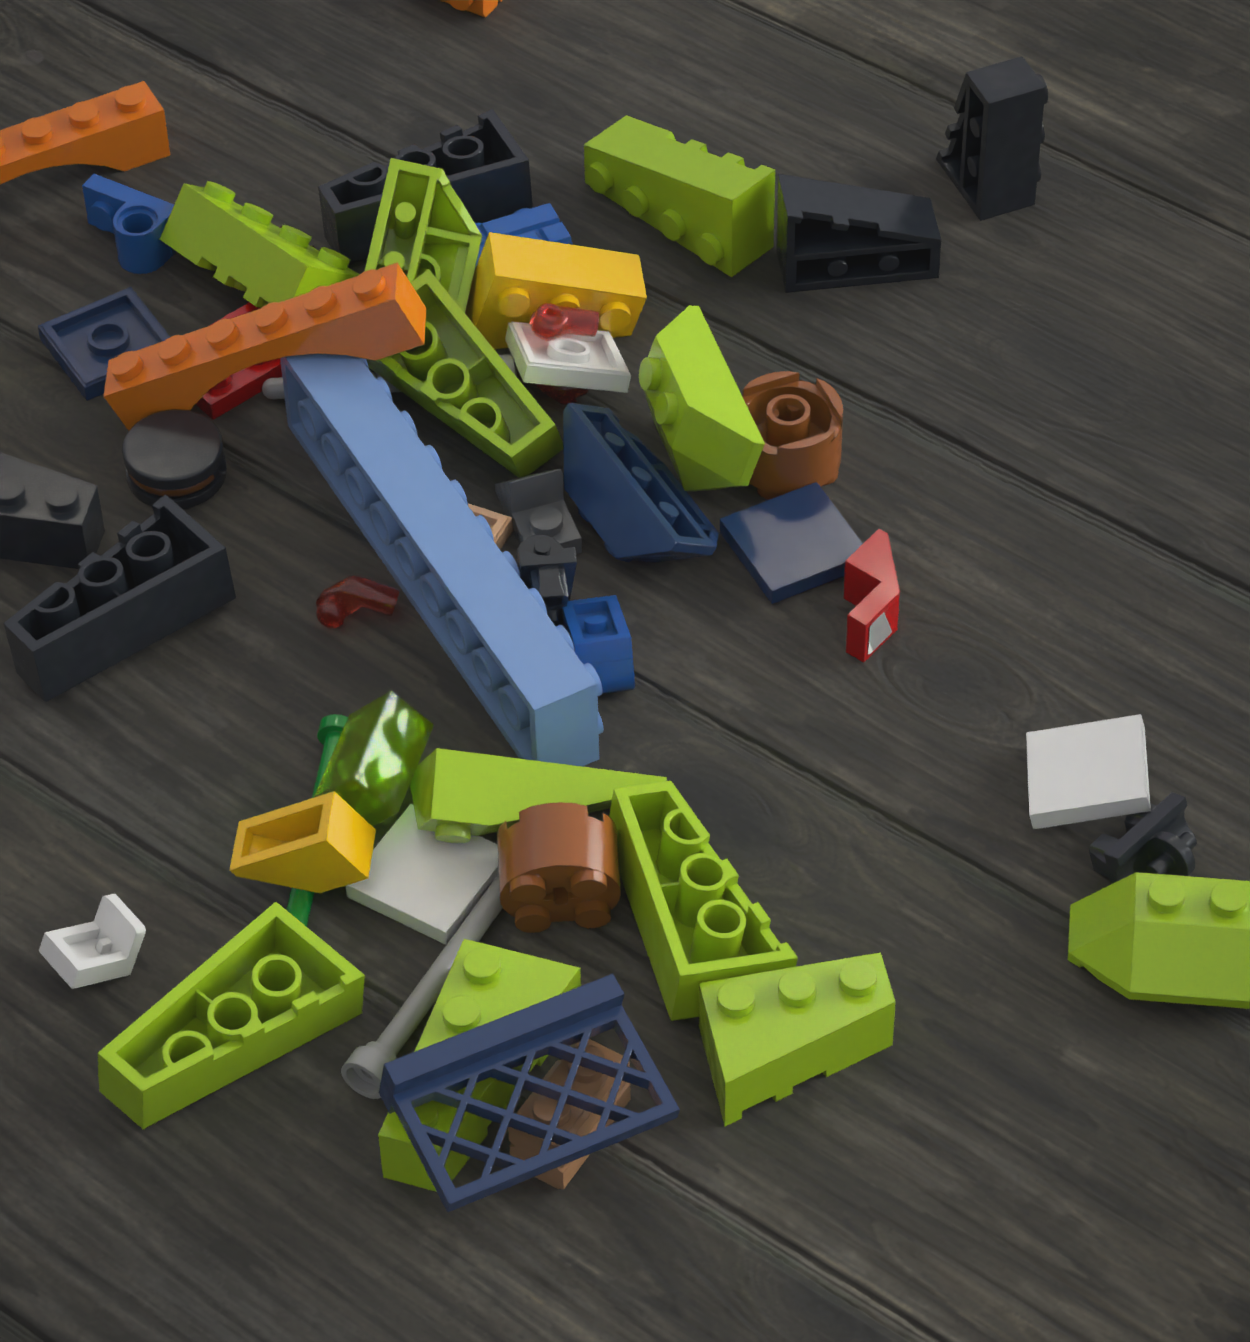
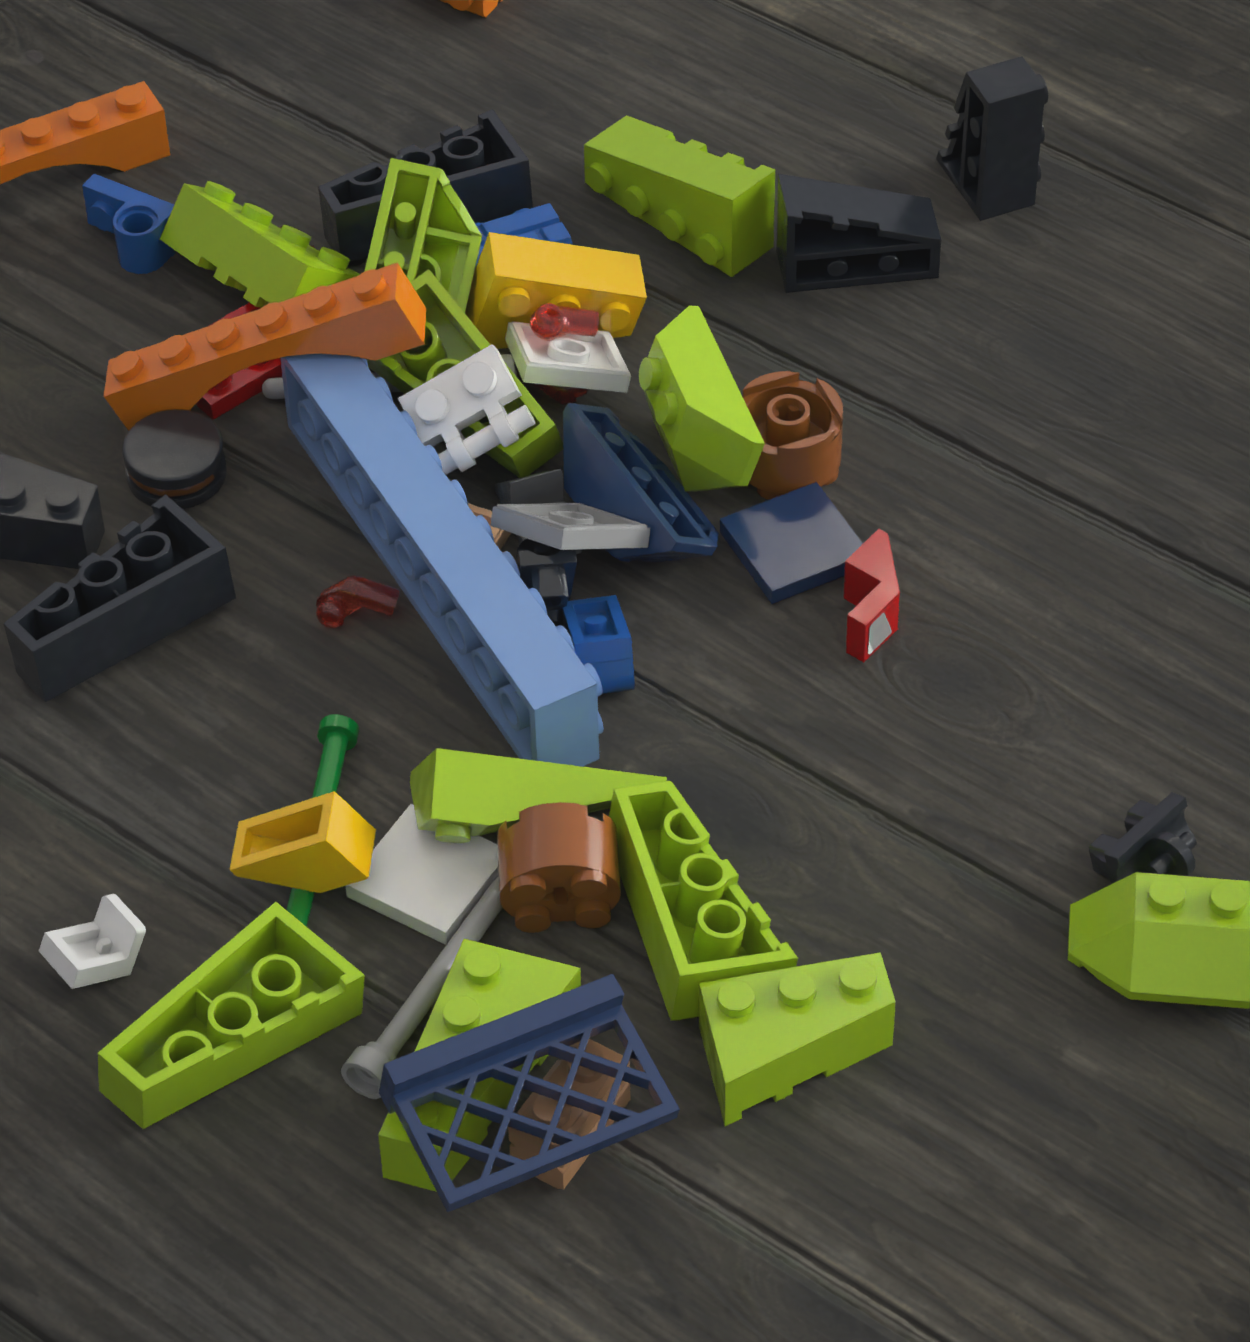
(99, 332): dark blue tile -> none
(377, 757): clear neon green brick -> none
(461, 398): none -> white plate
(570, 526): none -> light grey tile
(1087, 772): white tile -> none

